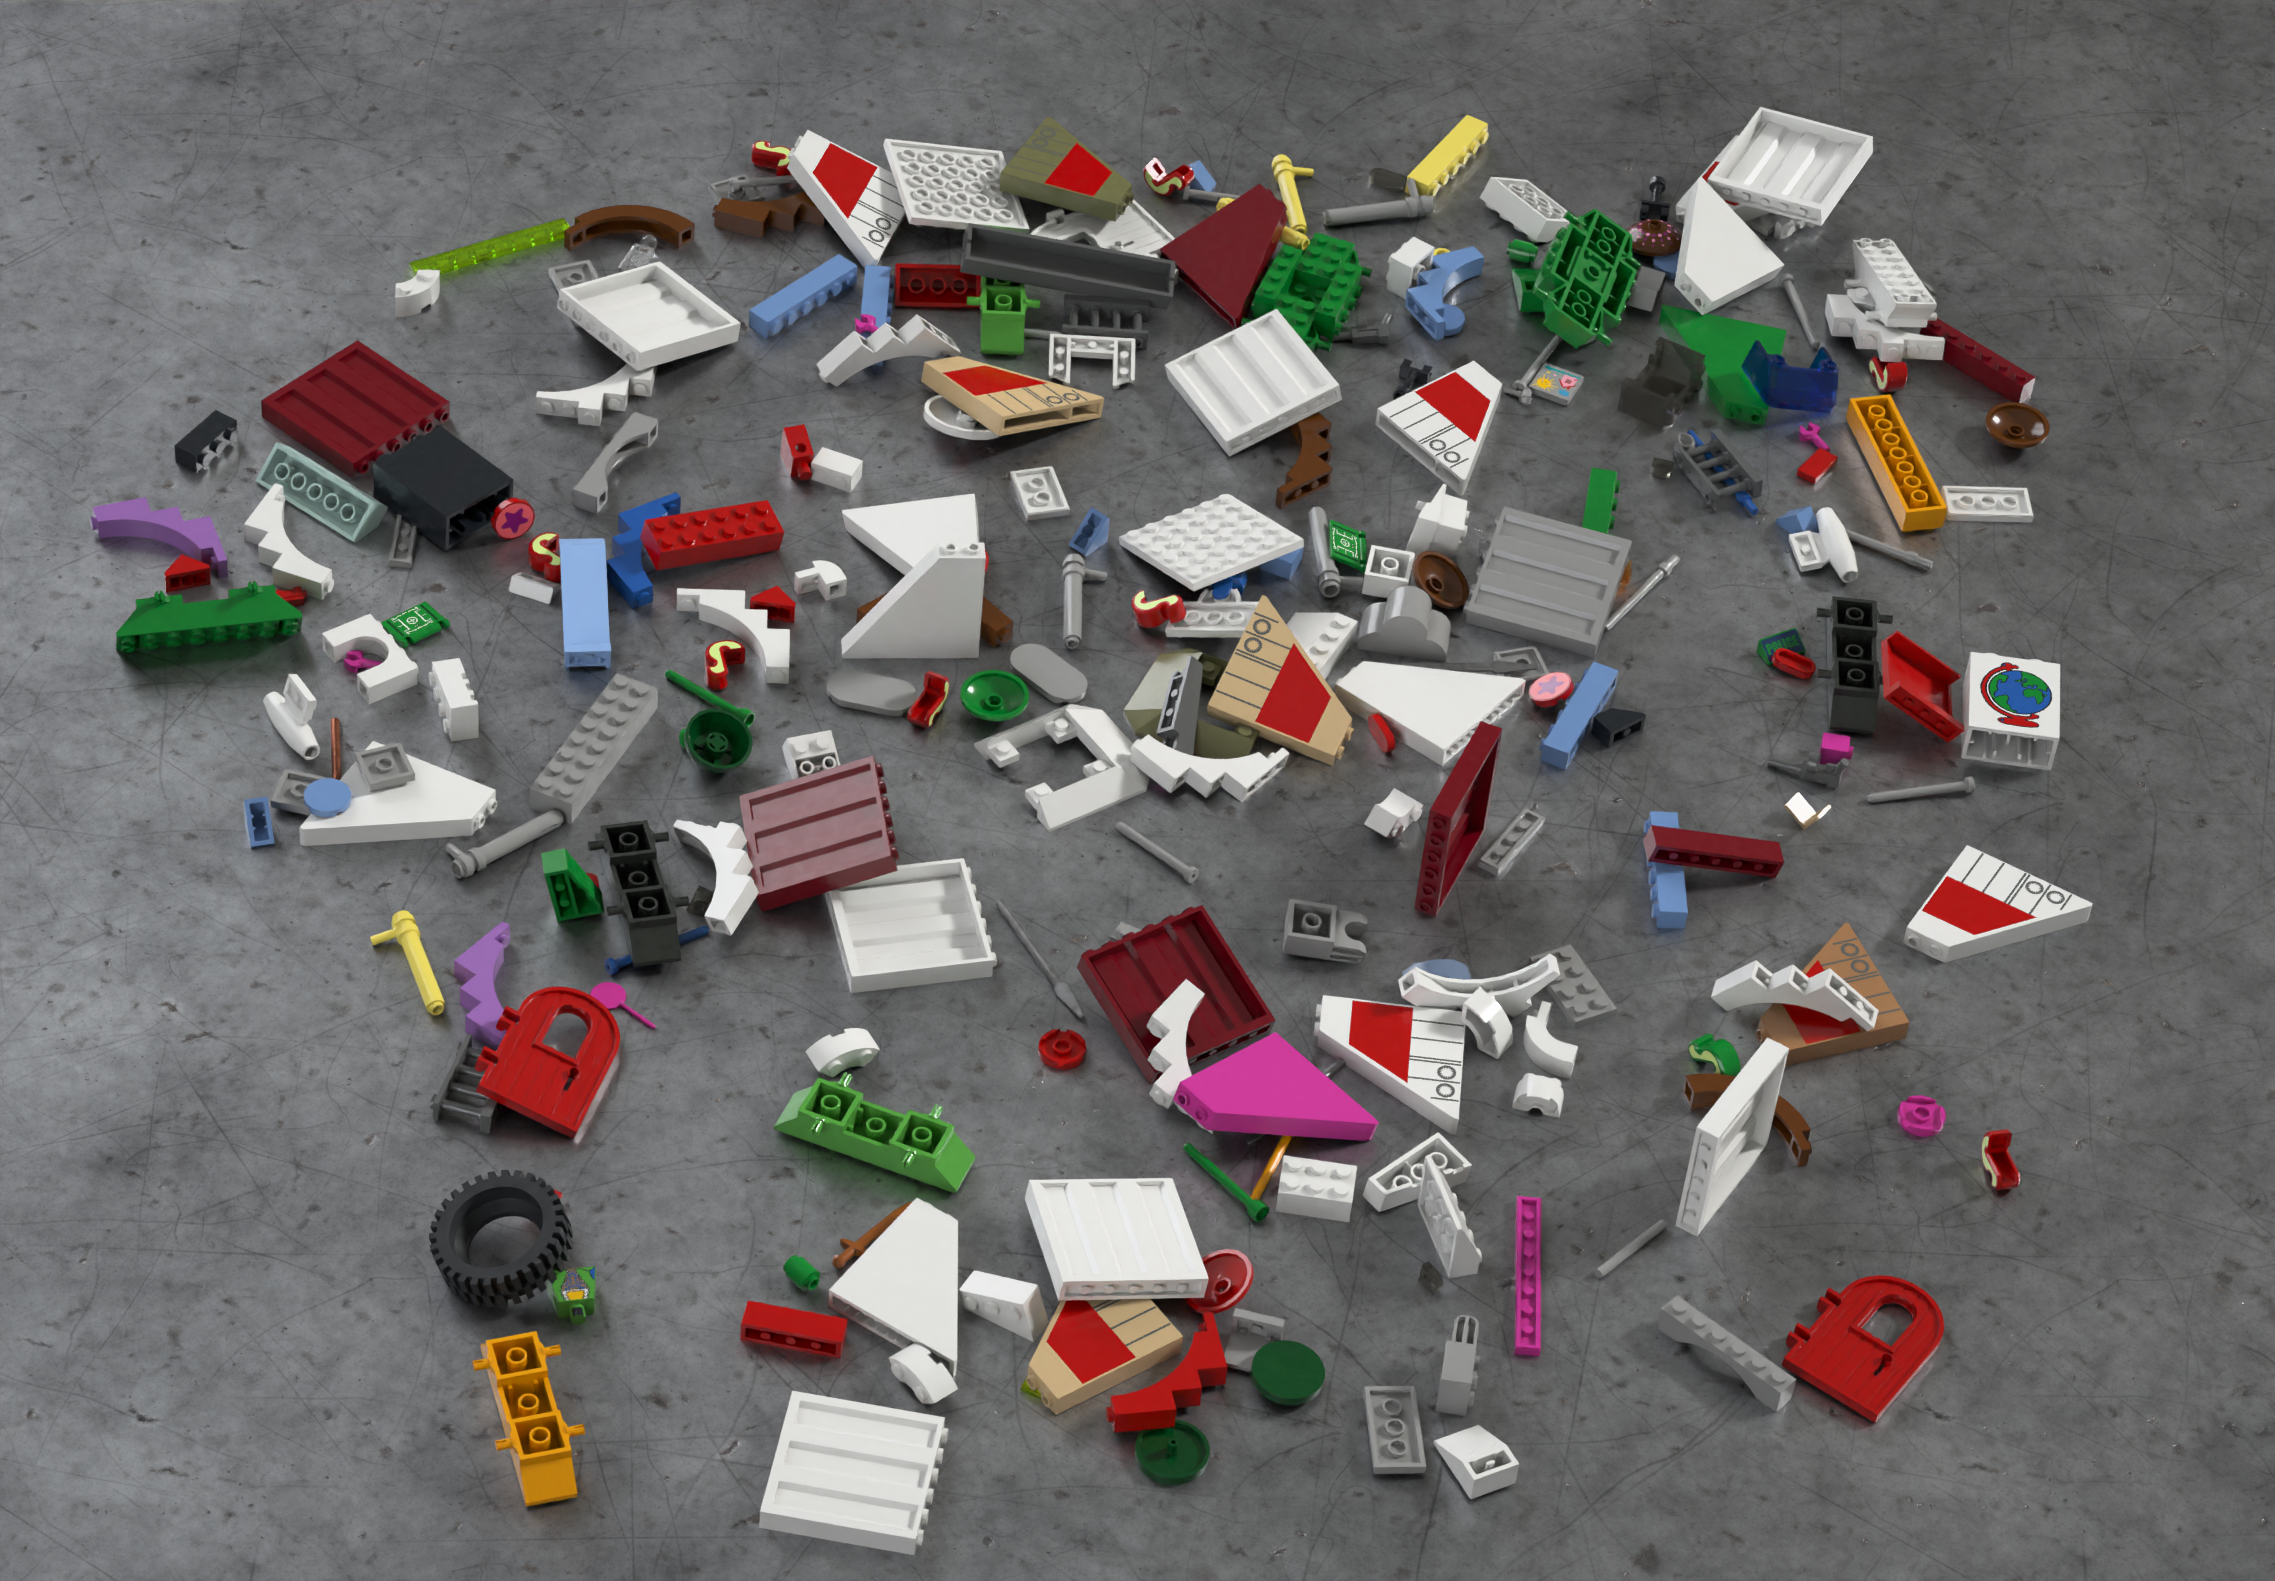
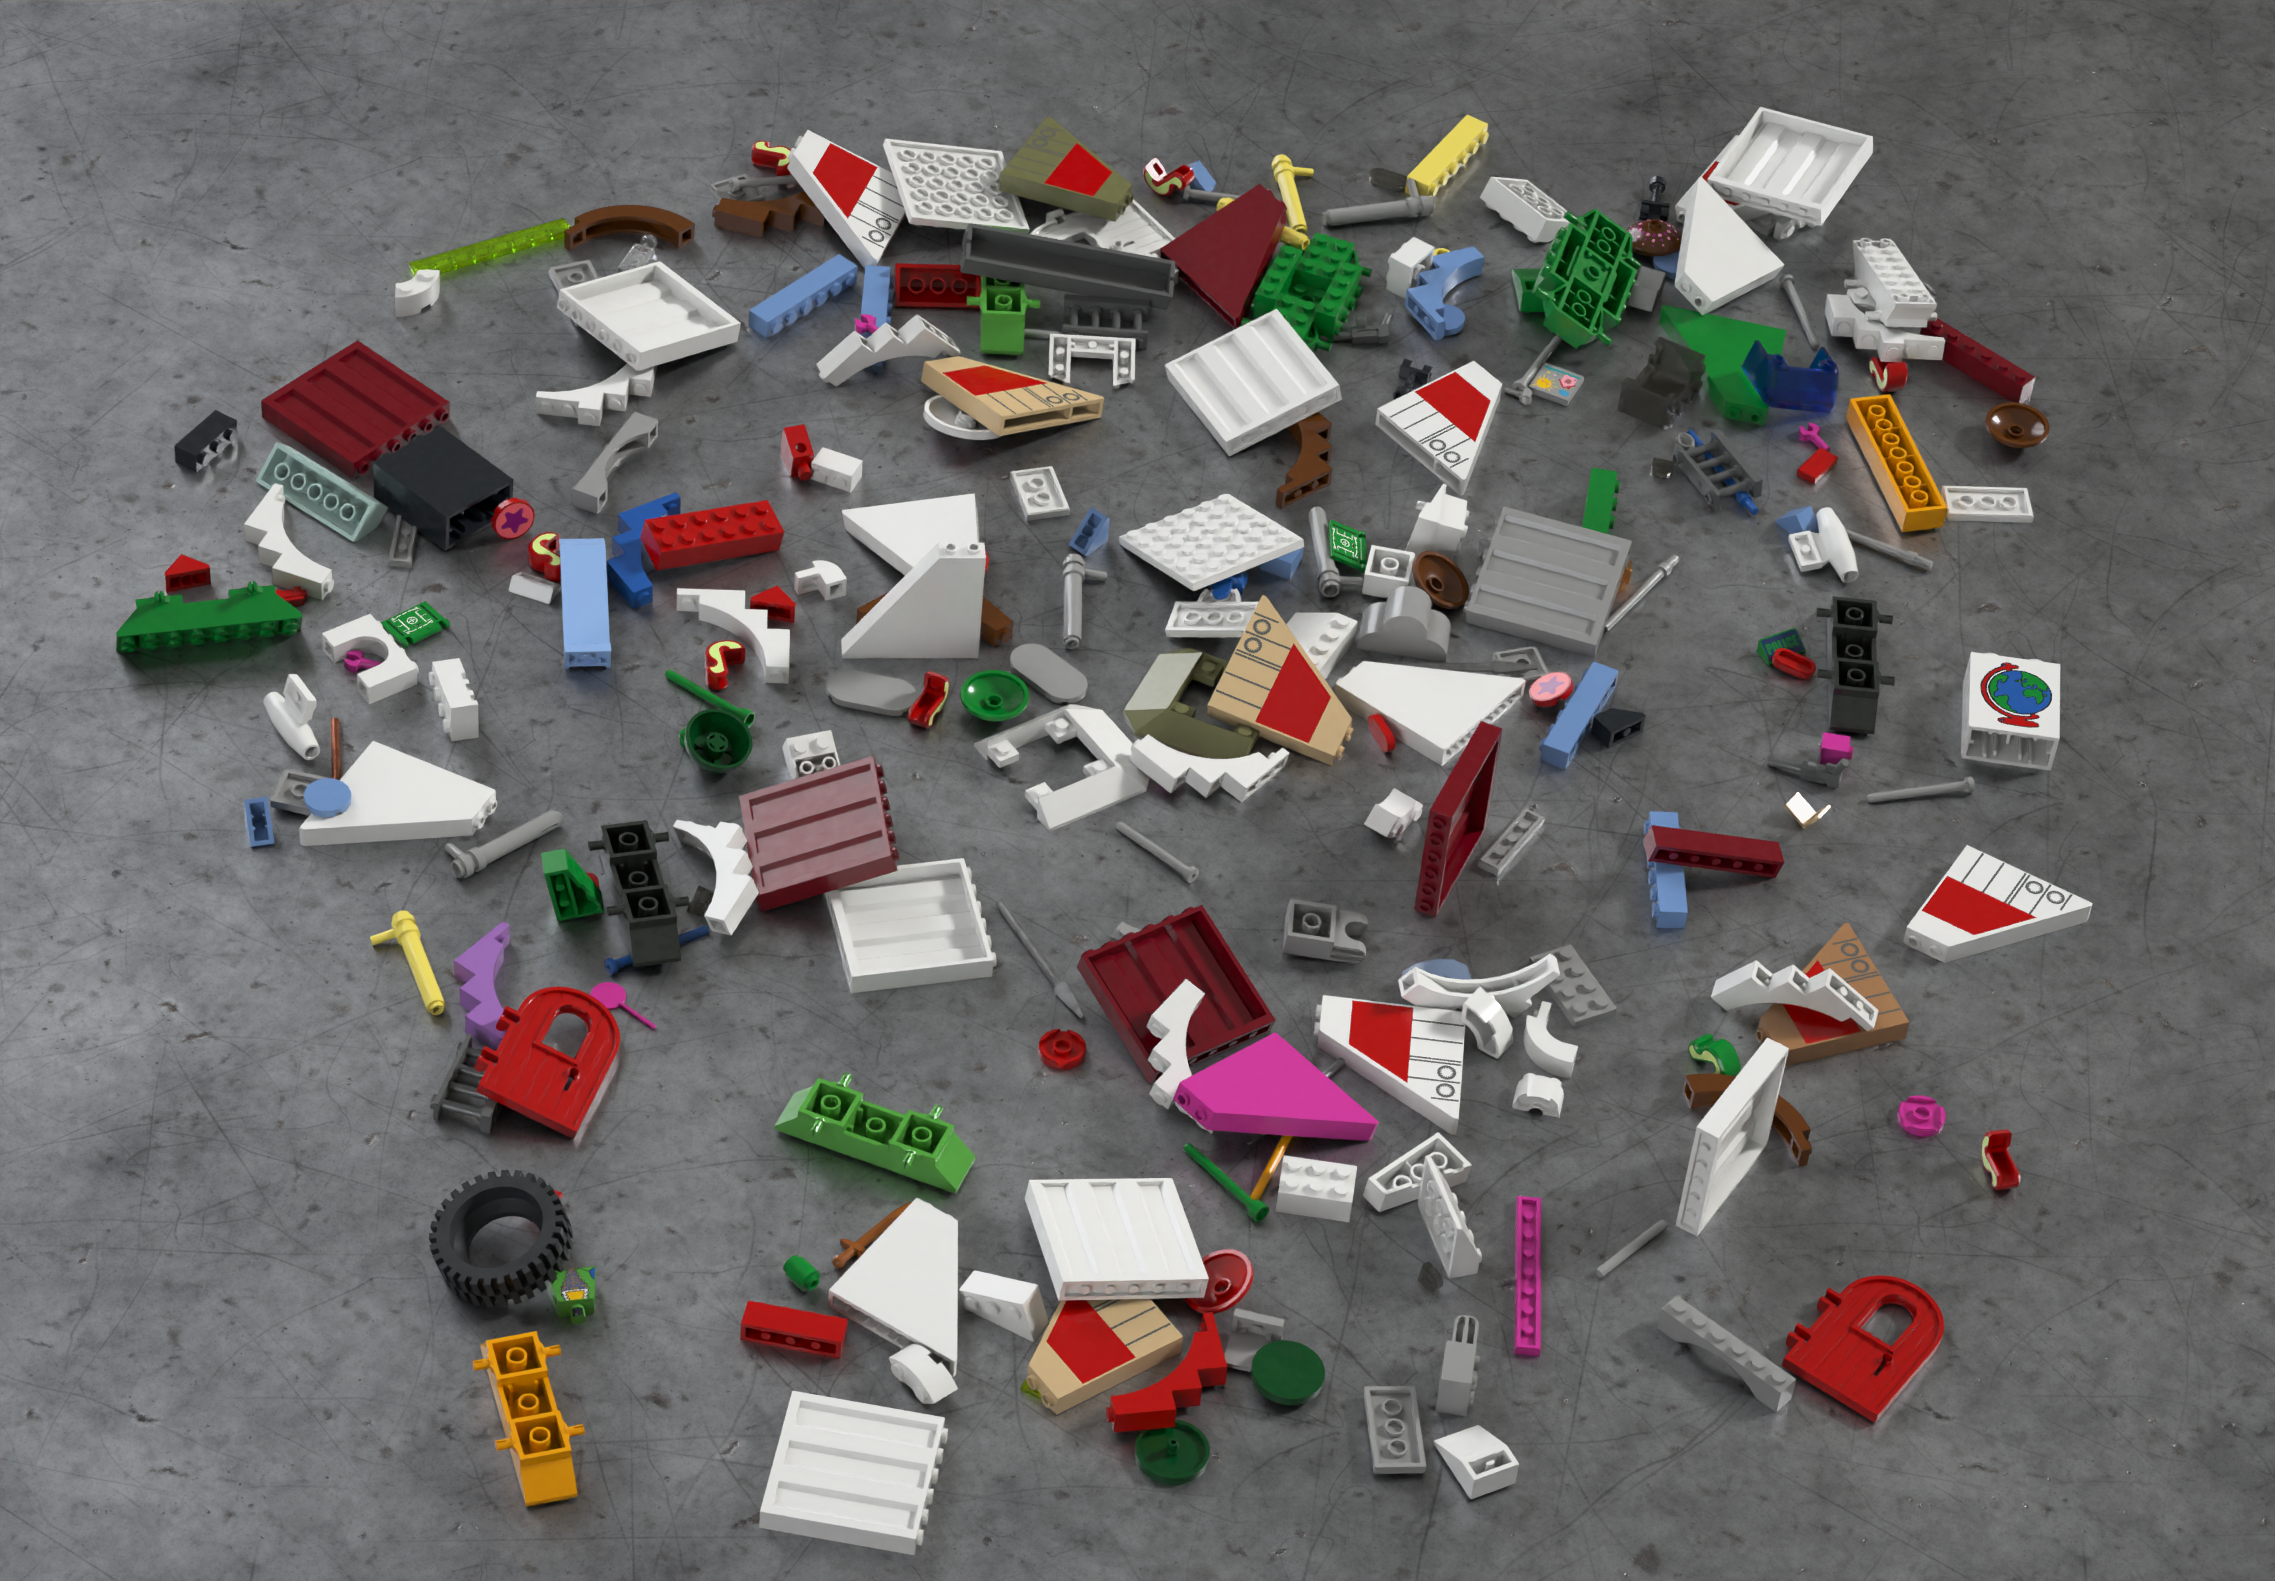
(166, 525): medium lavender arch -> none
(385, 766): light grey plate -> none
(594, 747): light grey brick -> none
(843, 1051): white brick -> none
(1157, 611): red animal -> none
(1181, 707): dark grey wedge -> none
(1522, 251): green brick -> none
(1919, 685): red panel -> none

